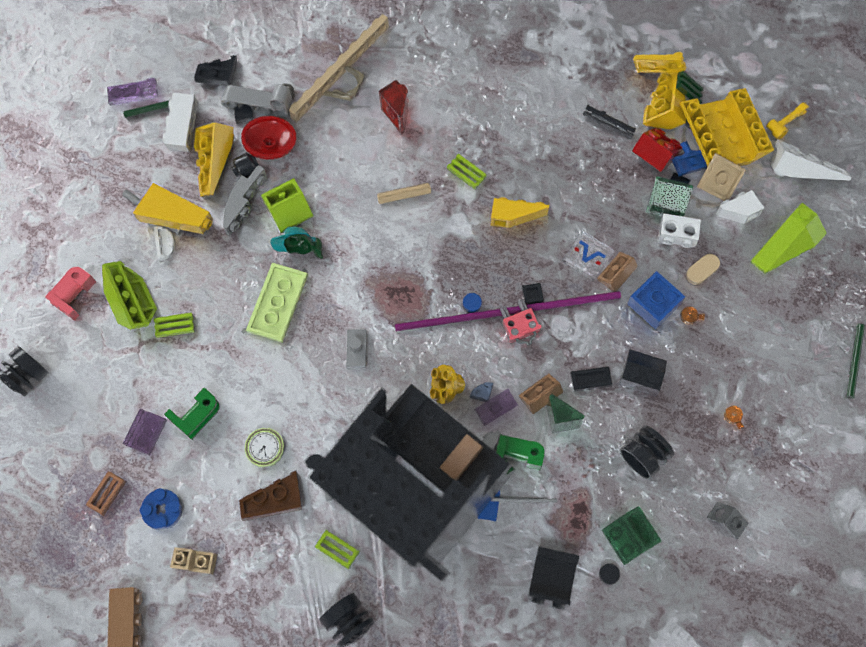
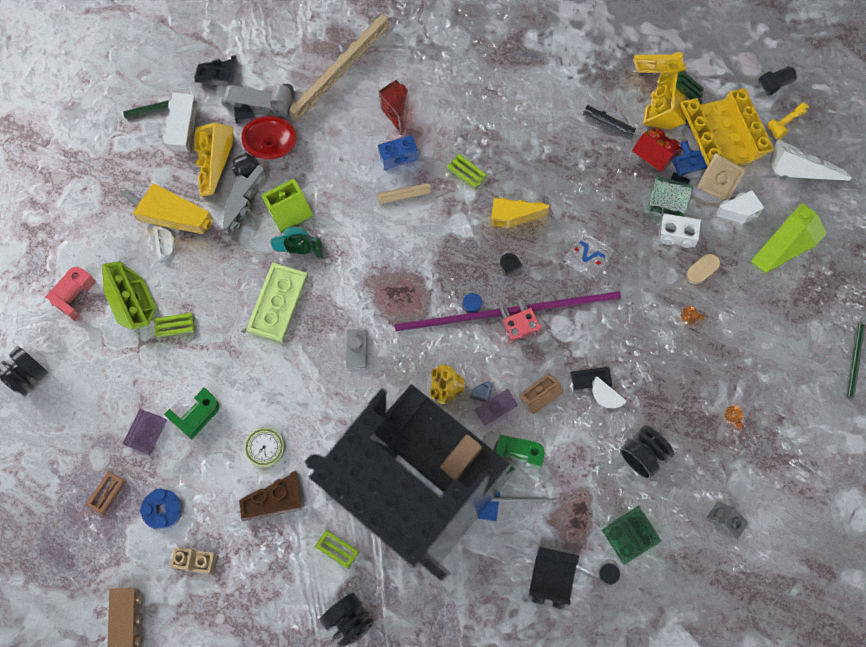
(132, 92): clear purple plate -> none
(352, 93): dark tan helmet -> none
(398, 152): none -> blue brick
(509, 263): none -> black tile
(532, 293): black tile -> none
(563, 416): clear green slope -> none
(606, 395): none -> white tile
(617, 271): medium nougat slope -> none
(643, 373): black slope -> none
(656, 300): blue container -> none
(774, 81): none -> black piece

